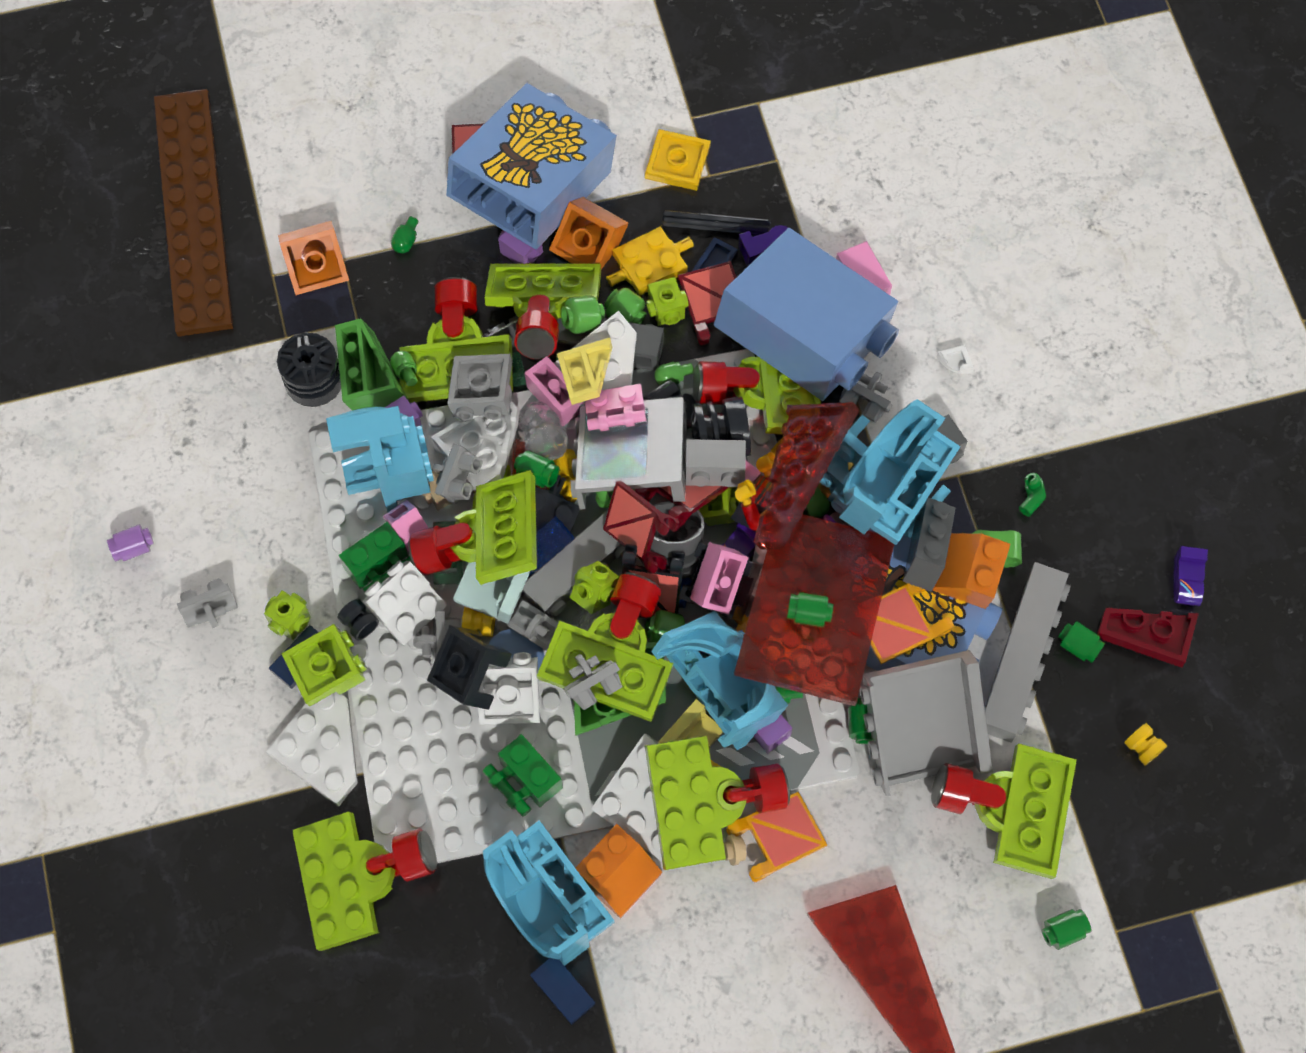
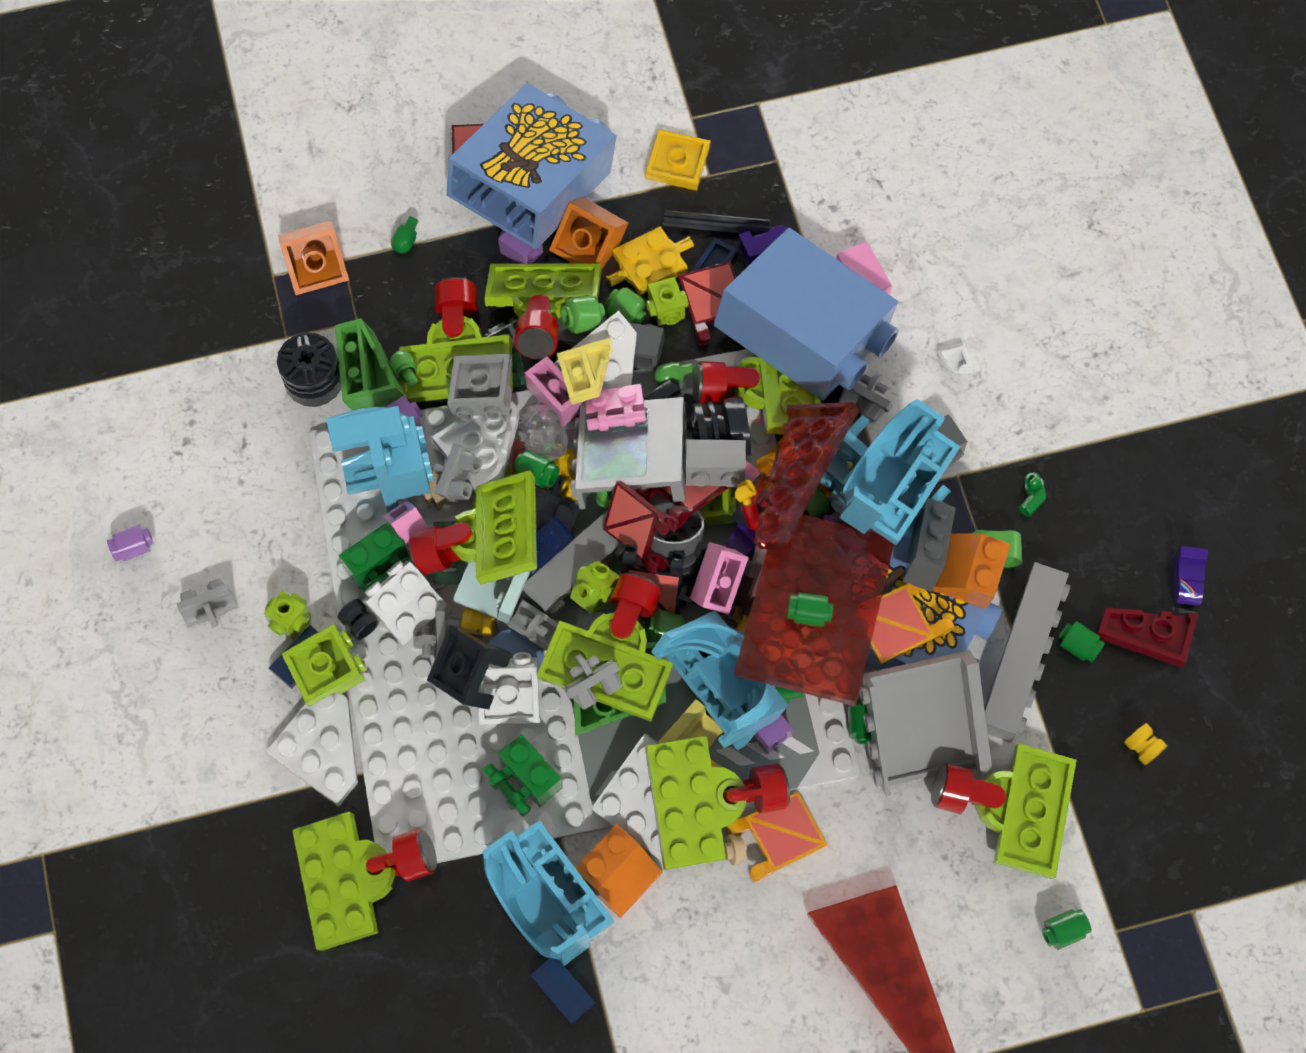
(193, 213): reddish brown plate -> none

